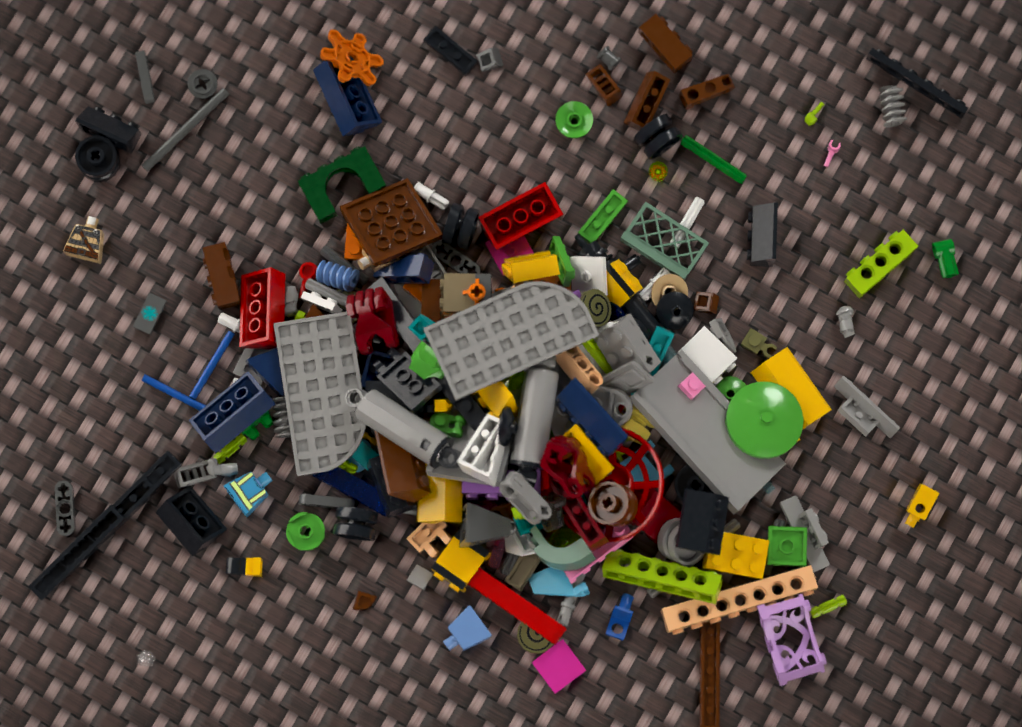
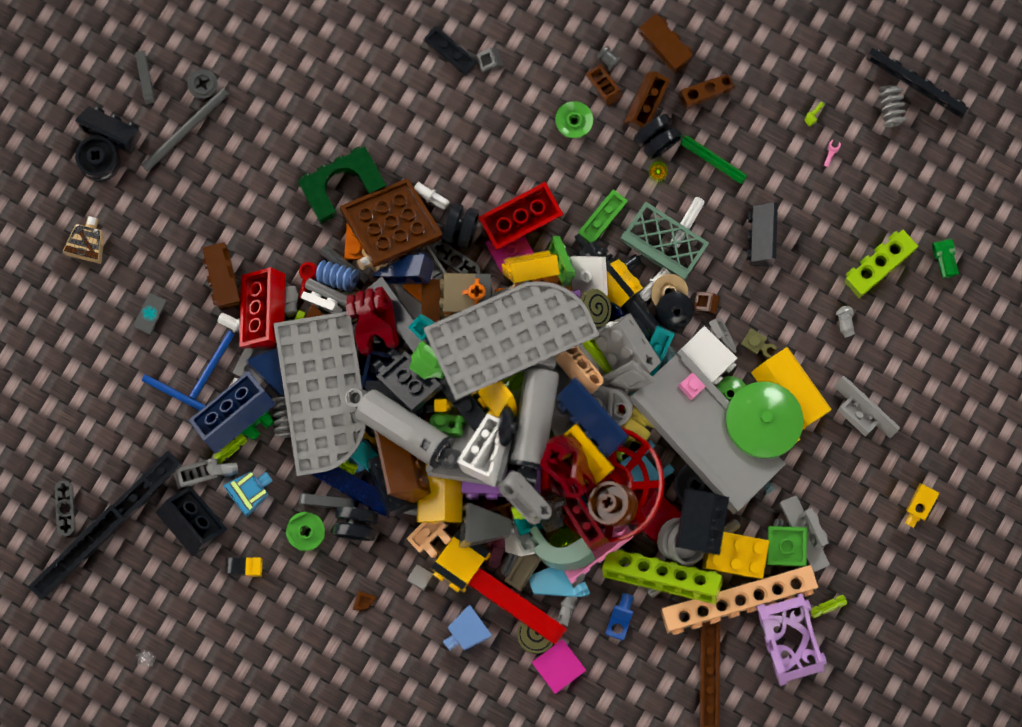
(348, 100): dark blue slope -> none
(356, 49): orange plate -> none

